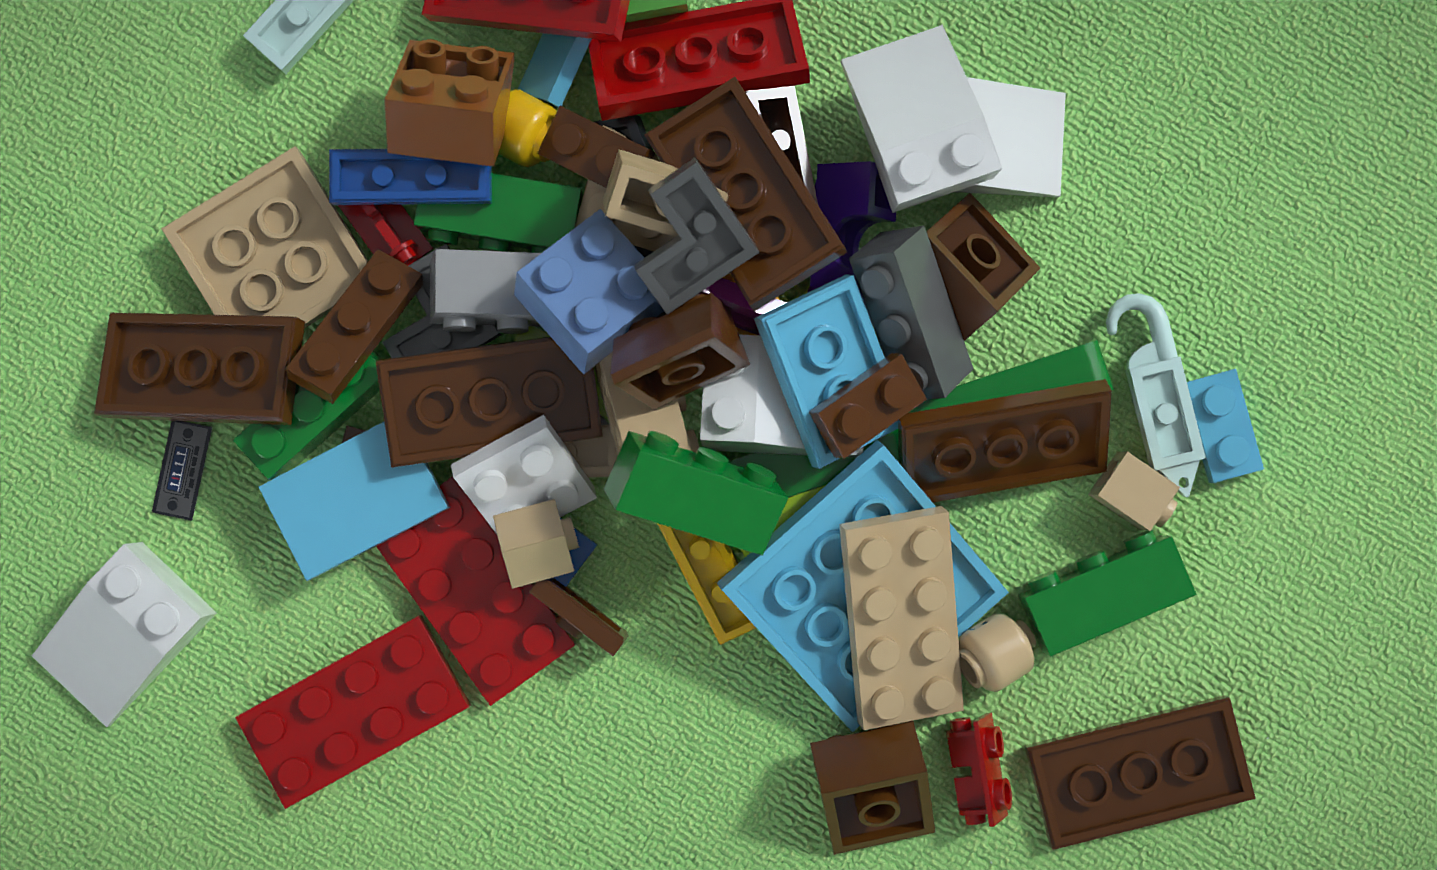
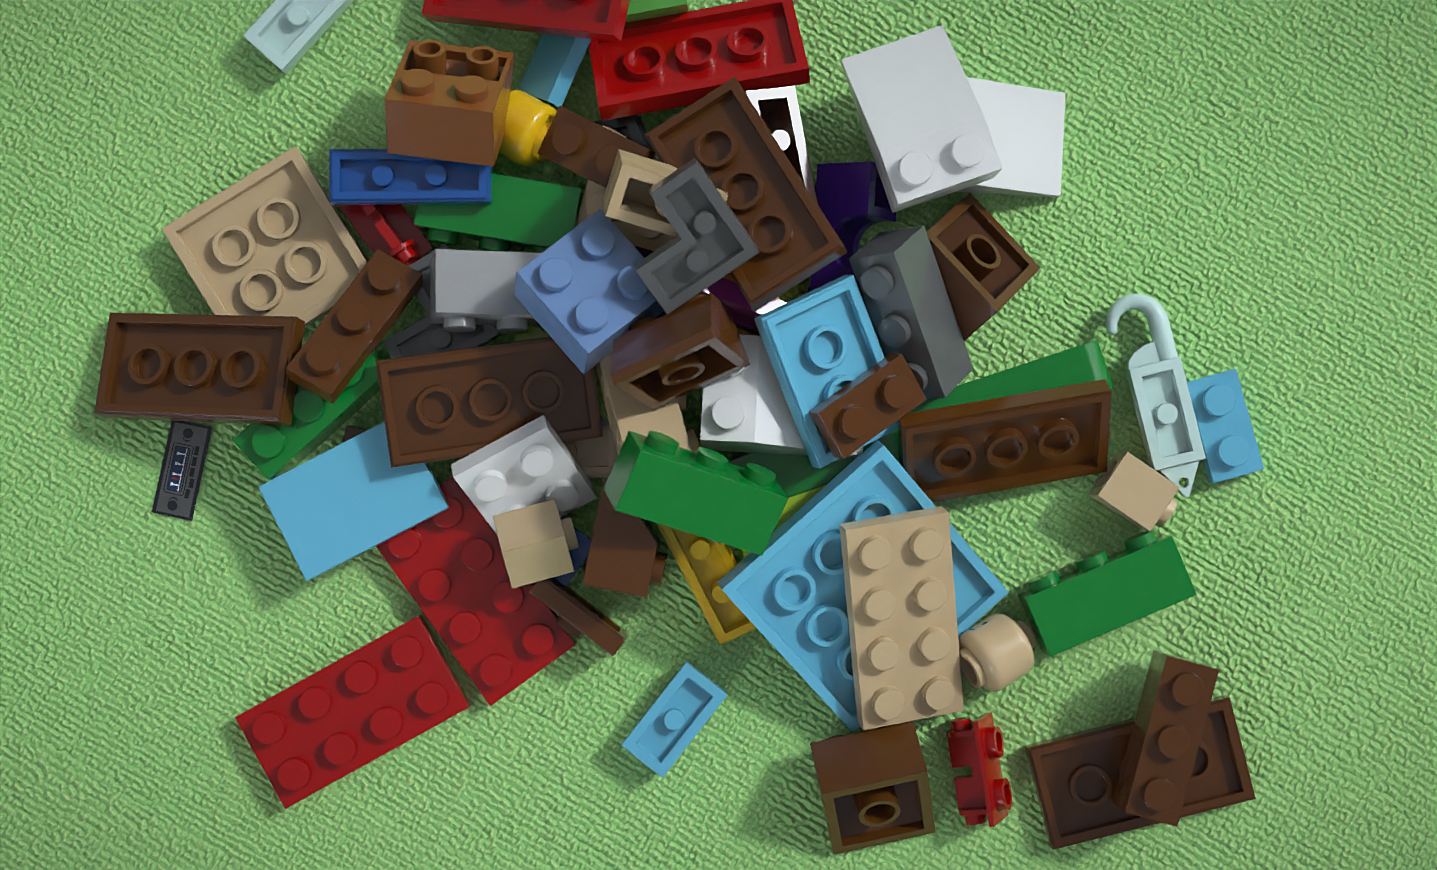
(122, 631): white slope -> none
(623, 552): none -> reddish brown slope
(674, 719): none -> medium azure plate
(1165, 738): none -> reddish brown brick

